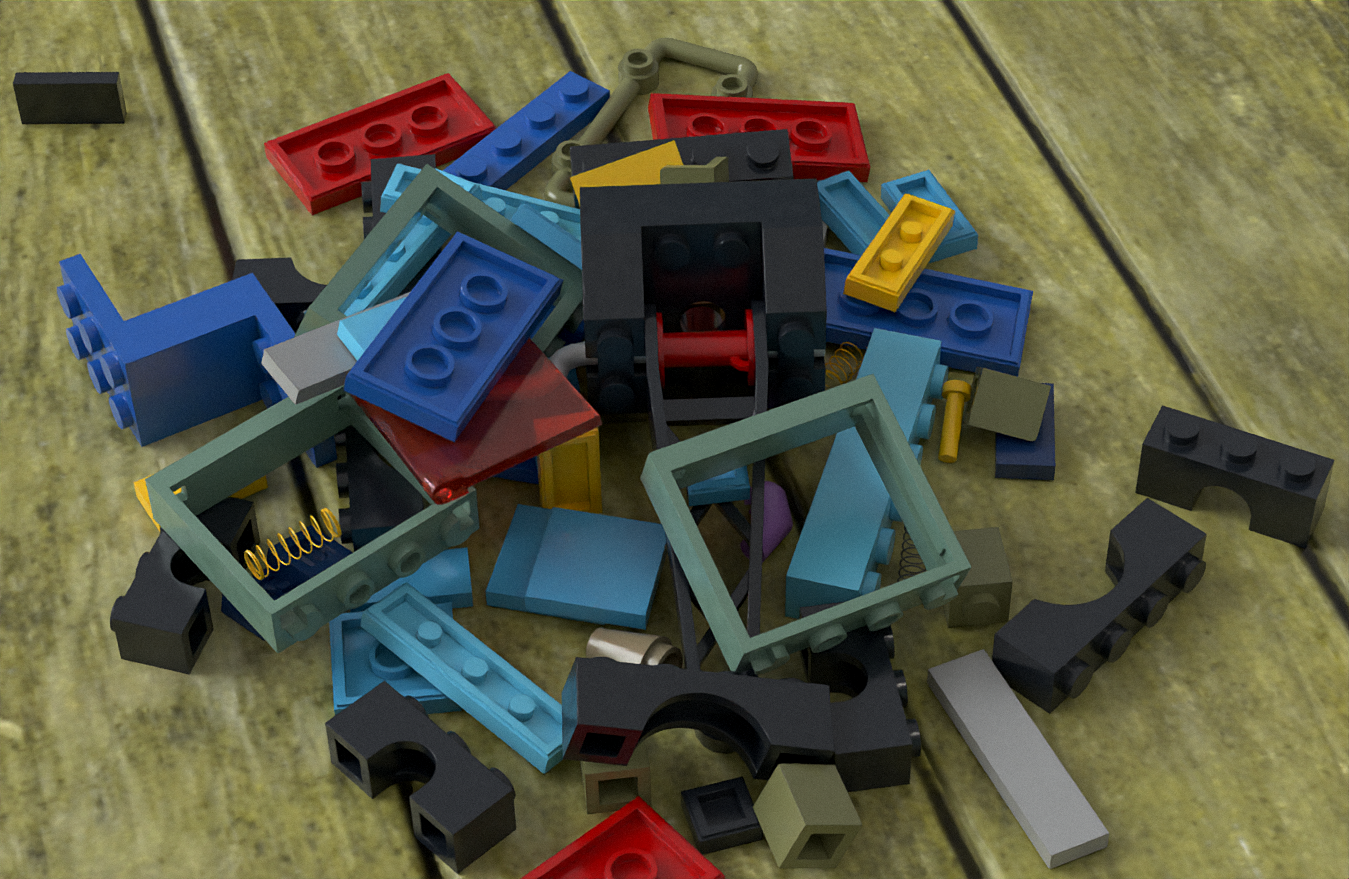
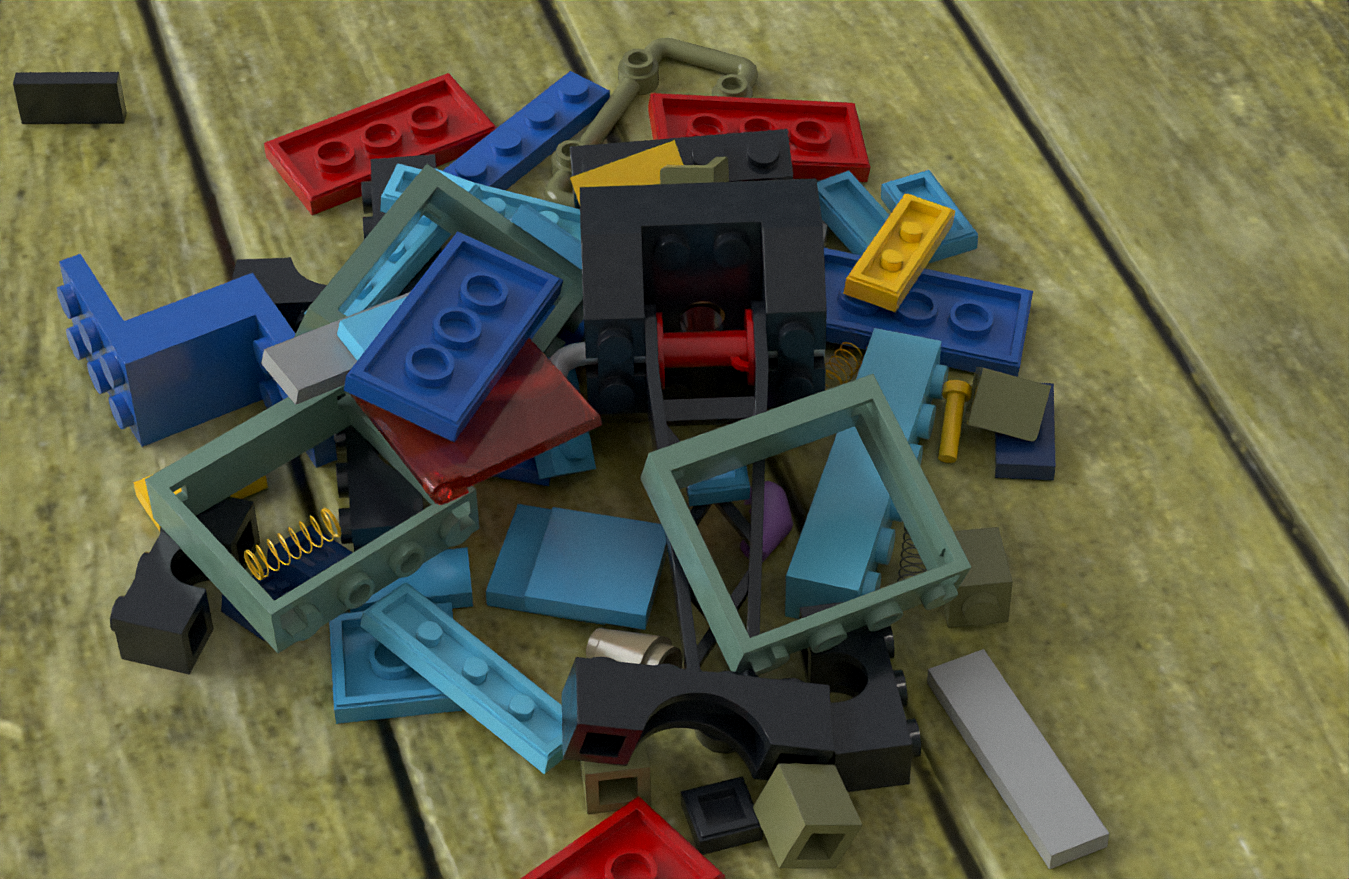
(393, 741): black arch -> none
(571, 475): yellow tile -> none
(1056, 648): black arch -> none
(1277, 481): black arch -> none

